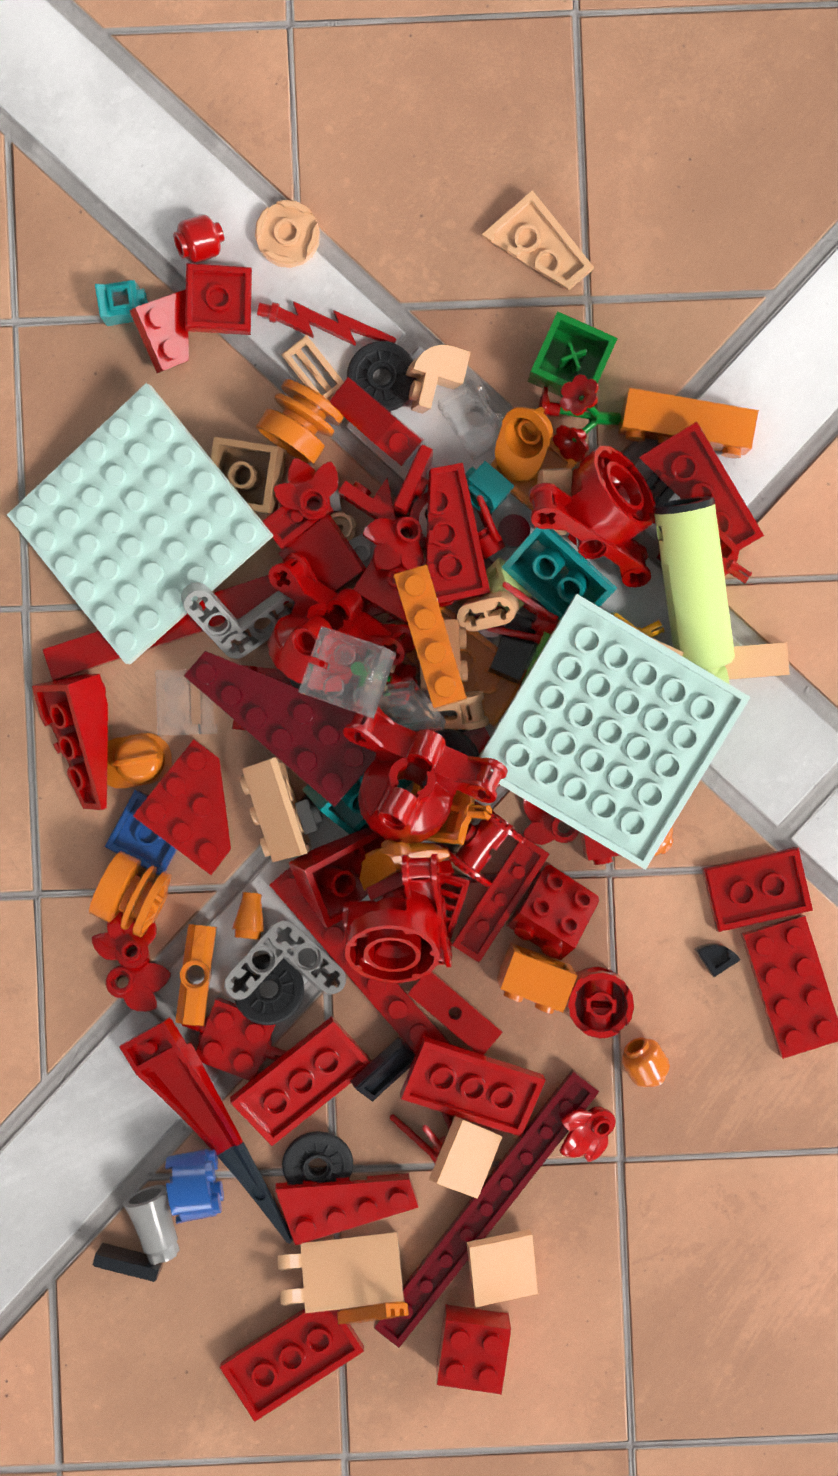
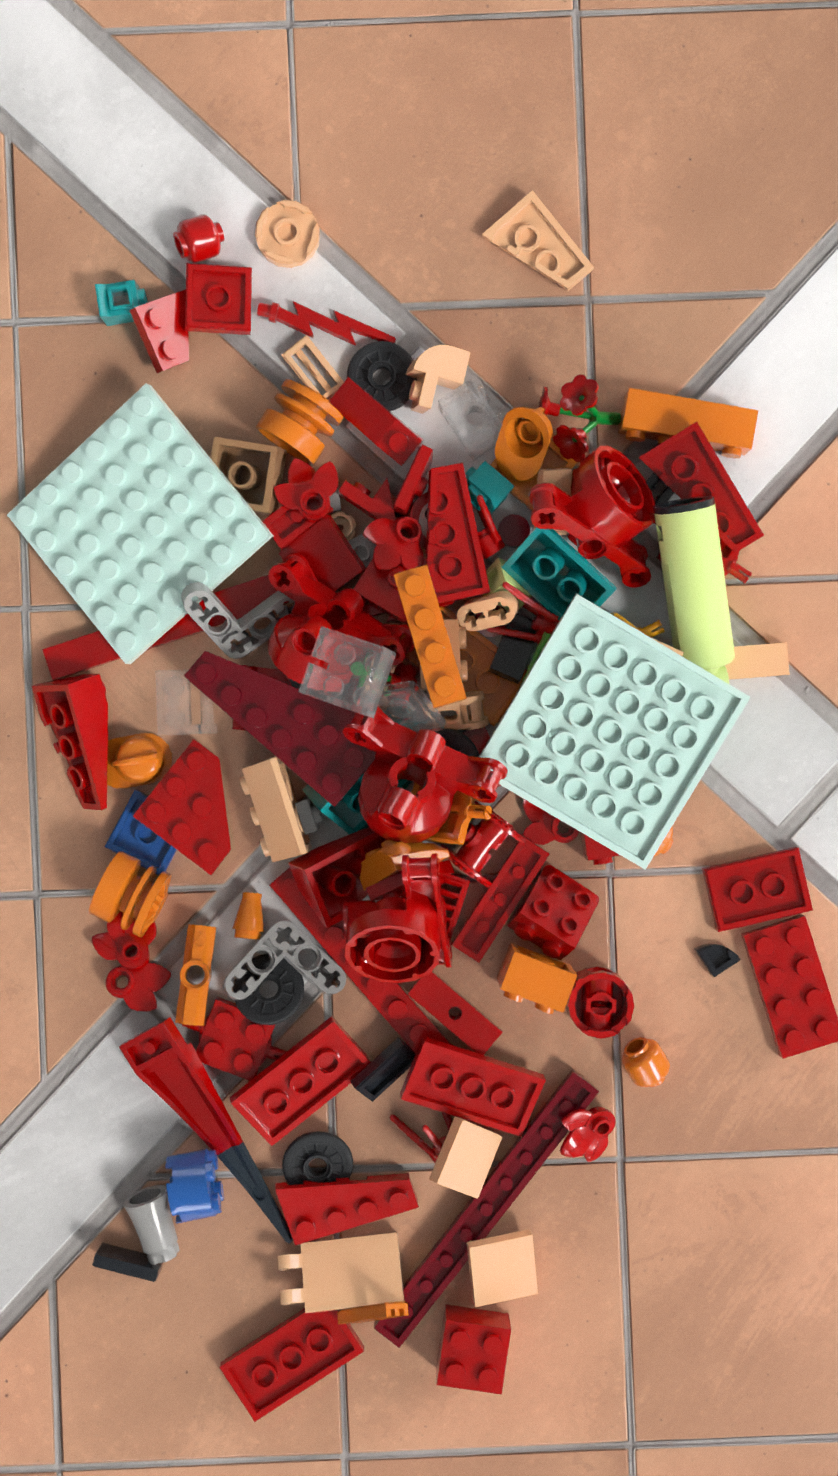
(569, 351): green brick -> none

